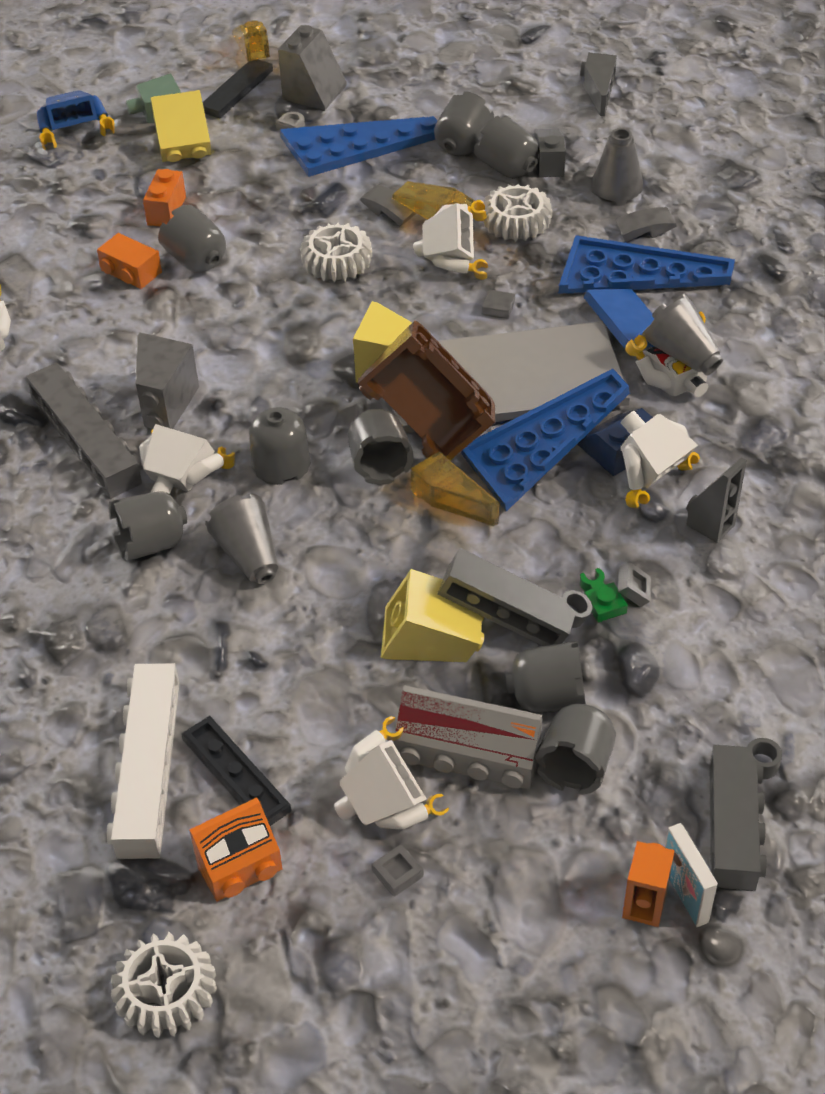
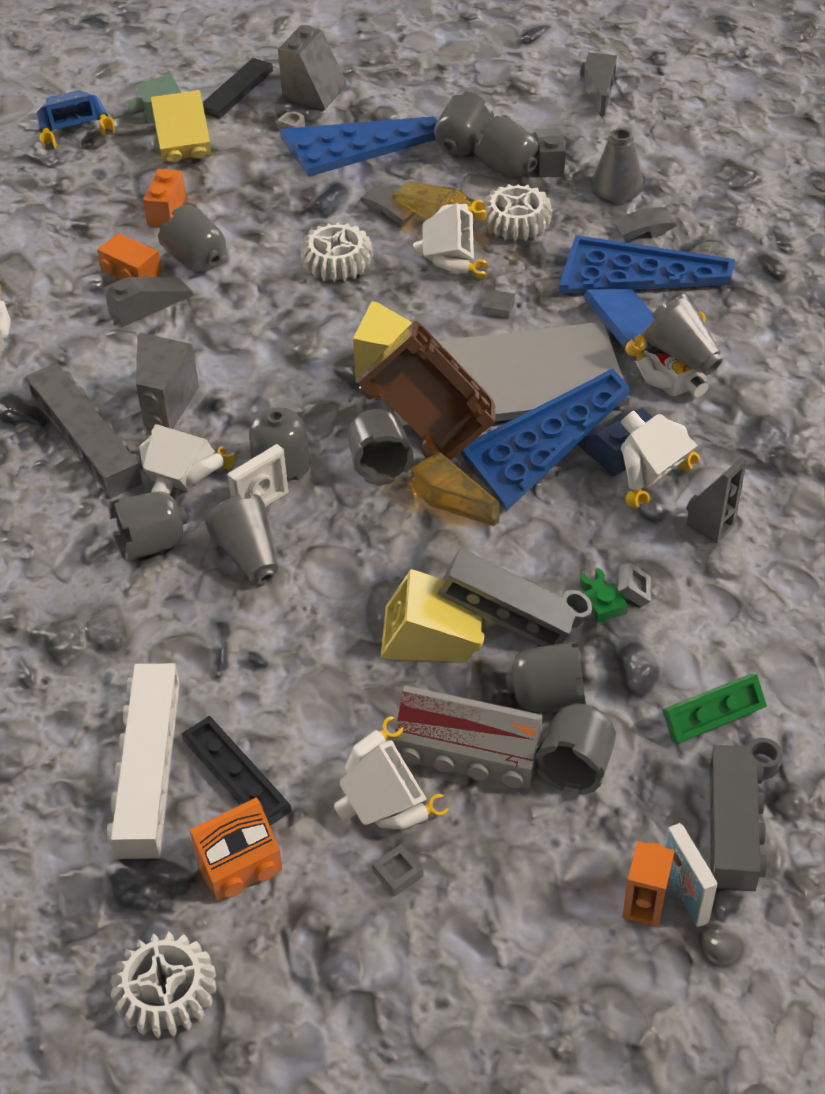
(142, 296): none -> dark grey slope
(252, 40): clear yellow slope -> none
(261, 476): none -> white tile
(714, 708): none -> green plate

